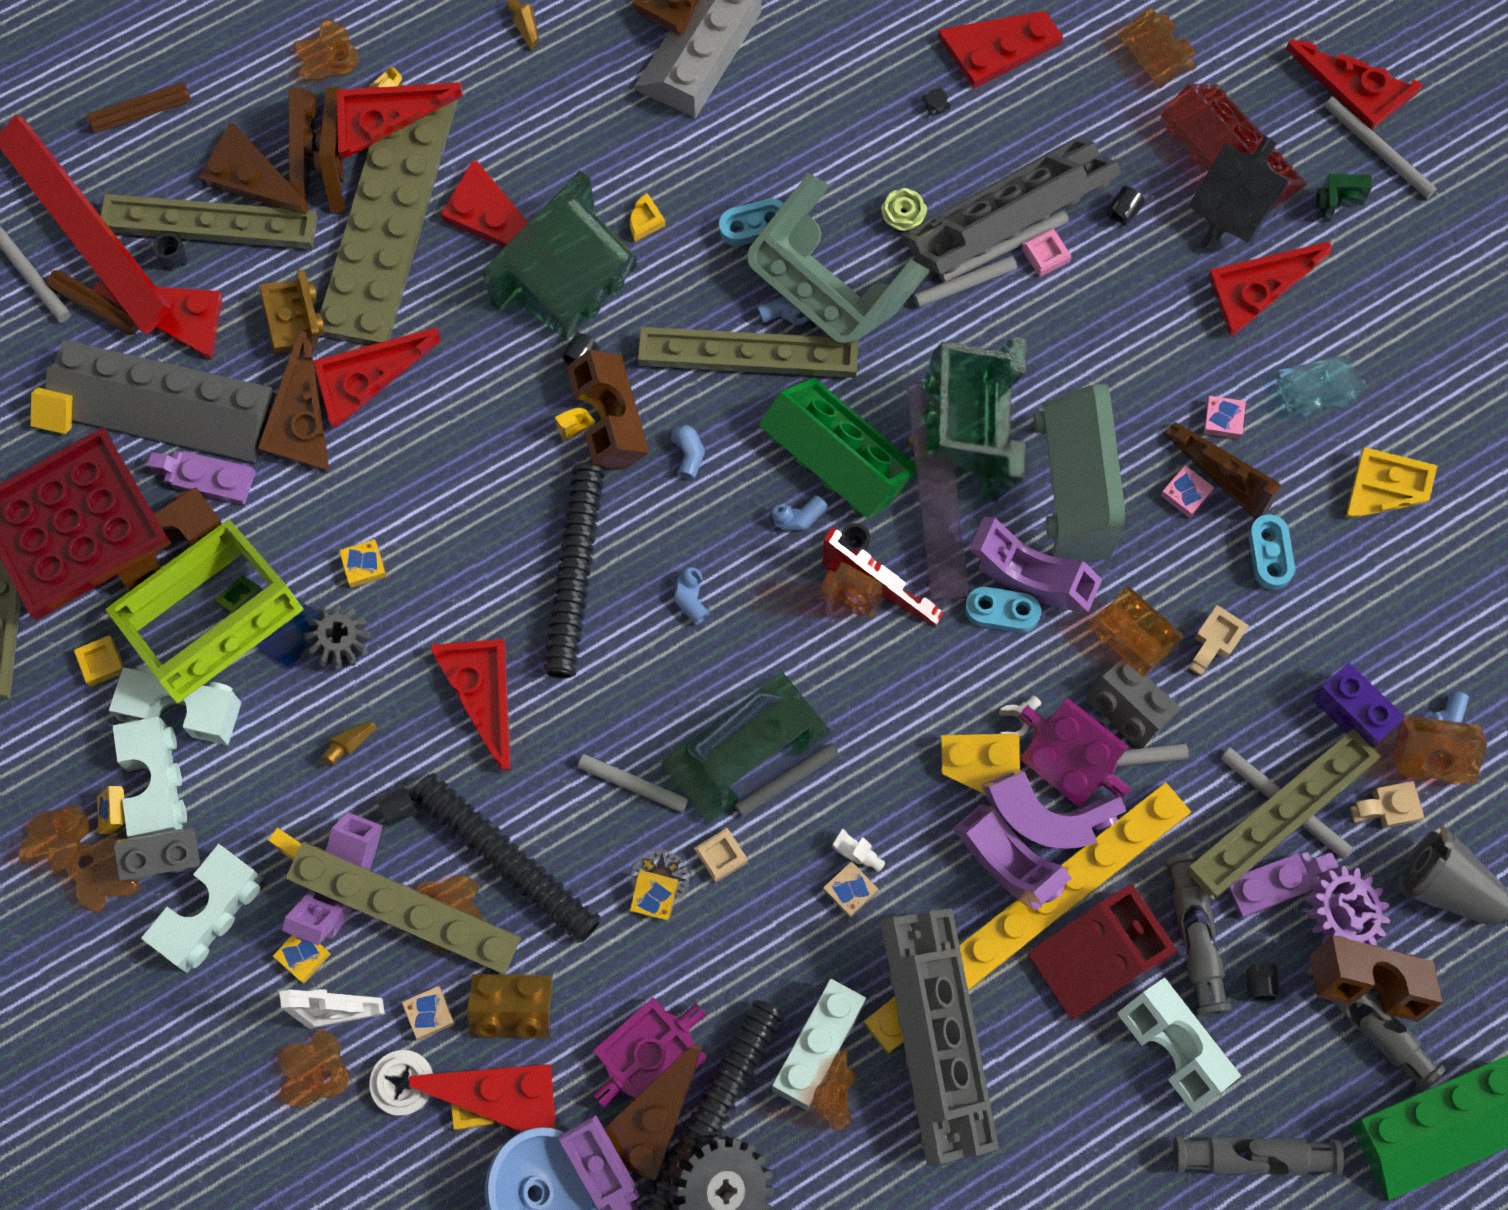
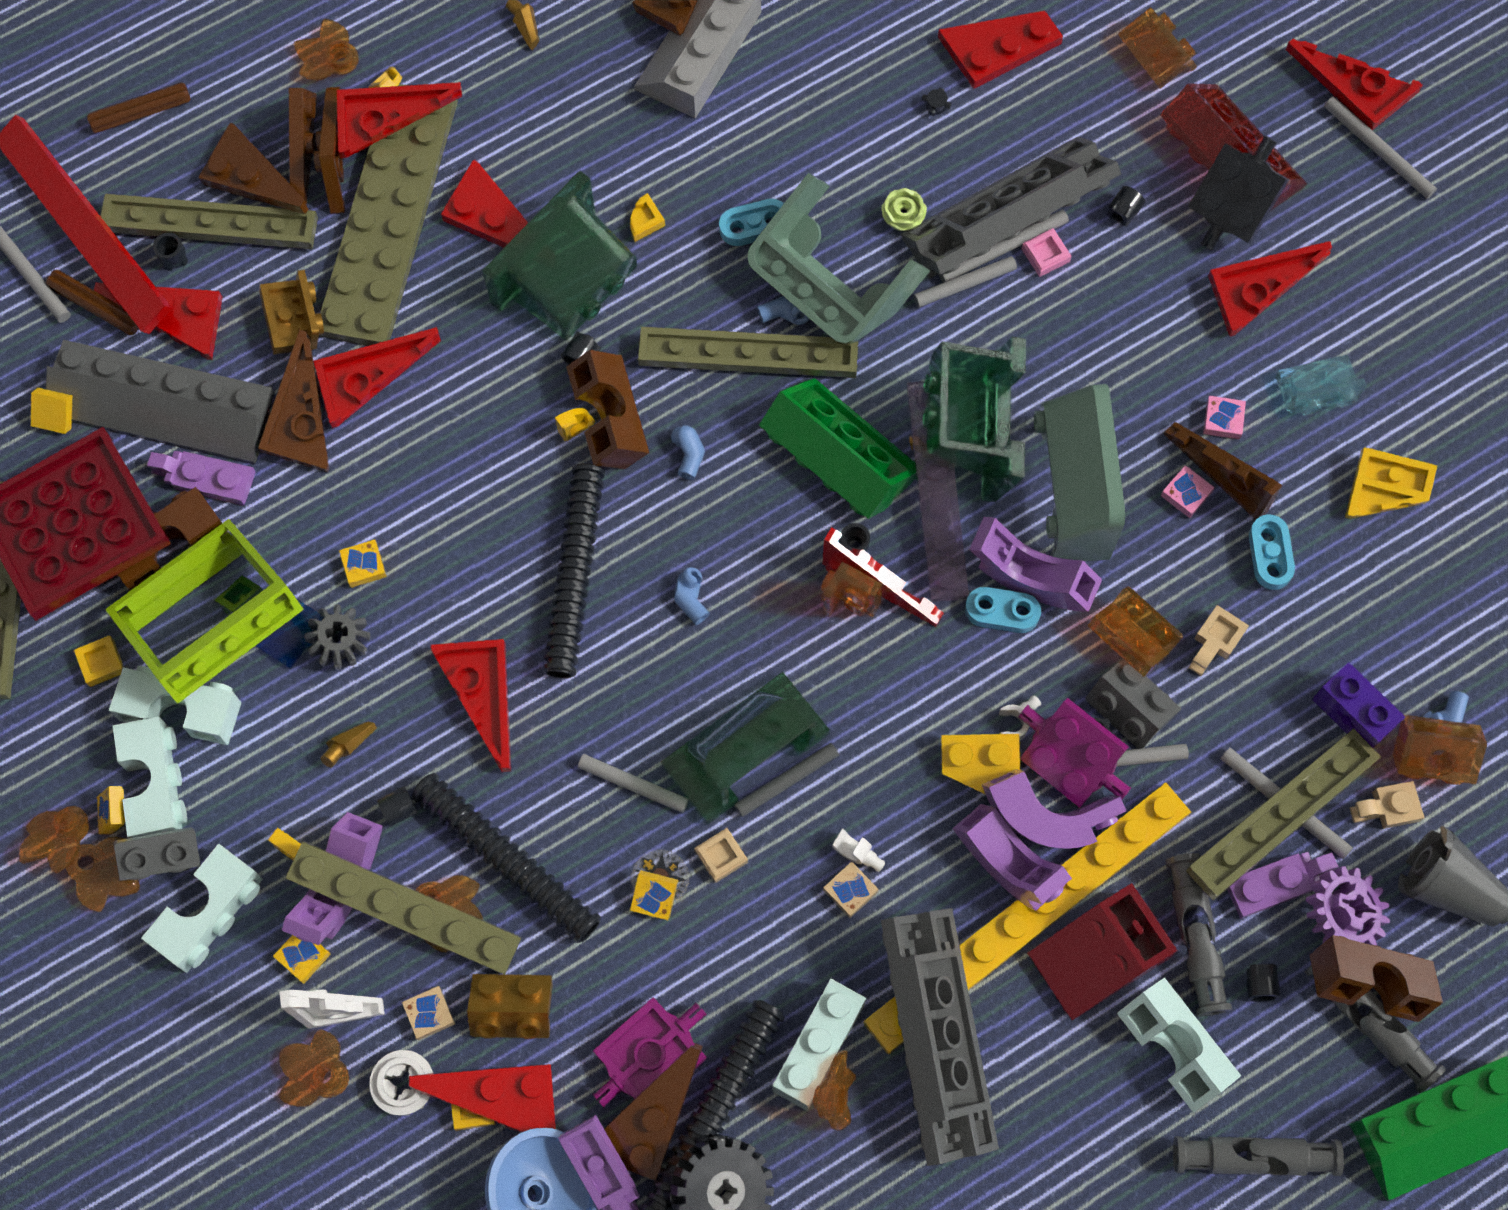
(799, 519): medium blue arm -> none
(1344, 190): dark green bracket -> none

